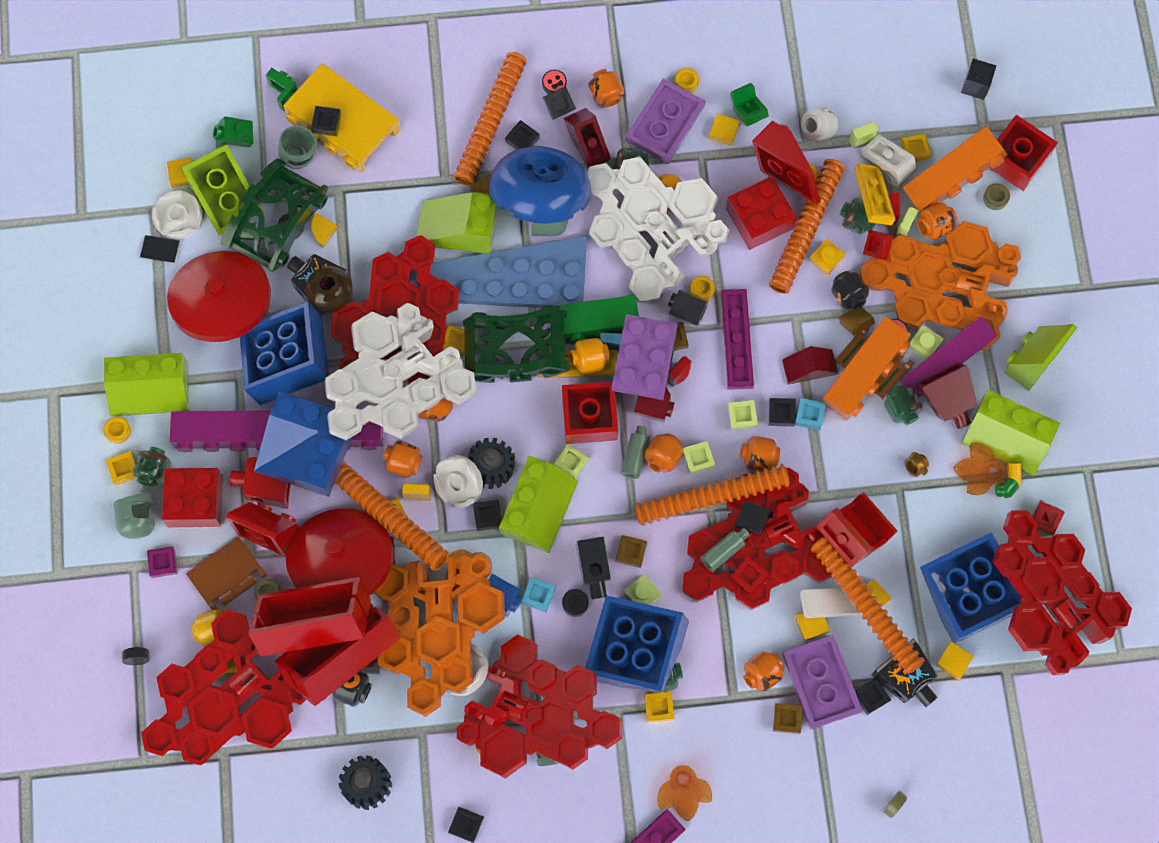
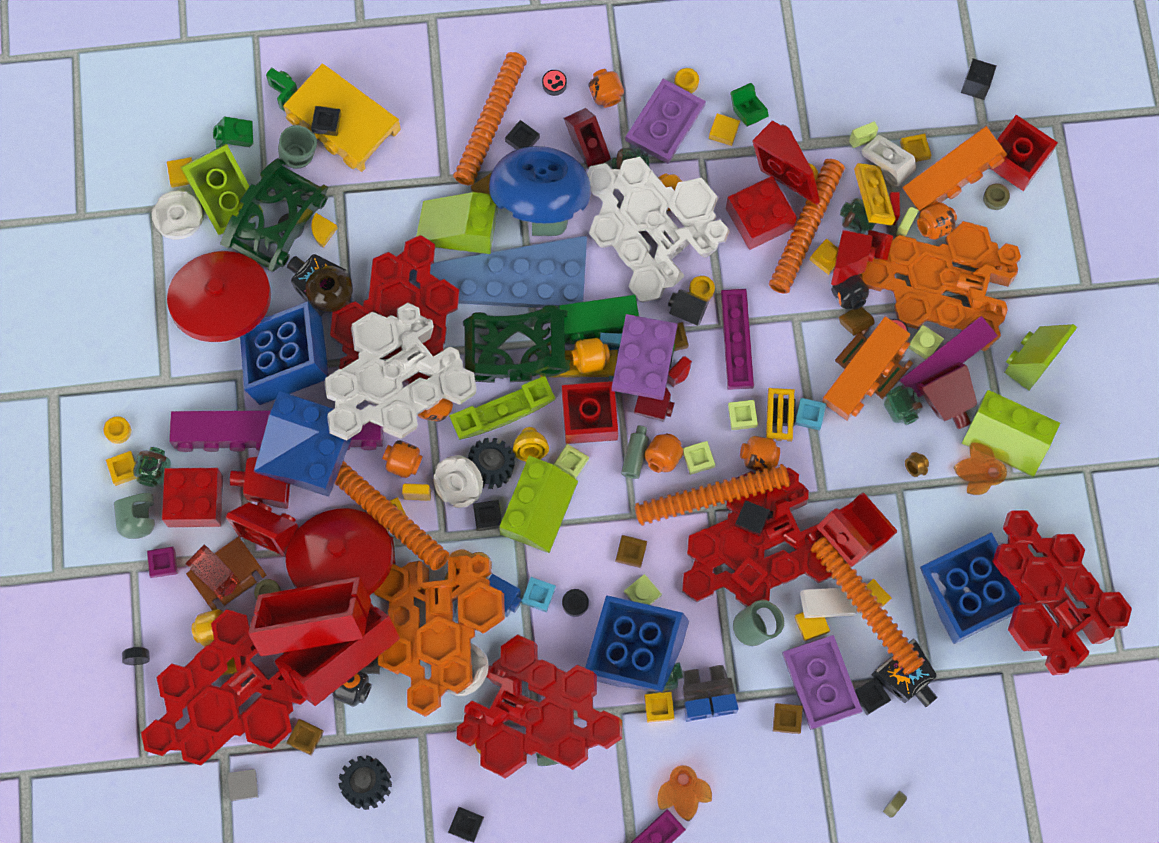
(146, 384): lime slope -> none
(159, 249): black piece -> none
(212, 572): none -> clear red slope
(243, 785): none -> light grey tile
(305, 737): none -> pearl gold tile
(455, 339): yellow tile -> none
(503, 410): none -> lime slope
(530, 443): none -> yellow brick
(559, 102): black tile -> none
(590, 553): black torso -> none
(696, 694): none -> hips
(724, 549): sand green cylinder -> none
(751, 628): none -> sand green helmet
(763, 671): orange head -> none
(779, 436): none -> yellow tile
(809, 365): dark red slope -> none
(819, 124): white head -> none
(852, 255): none -> red slope
(954, 660): yellow tile -> none
(1013, 482): arm -> none
(1047, 517): red tile -> none

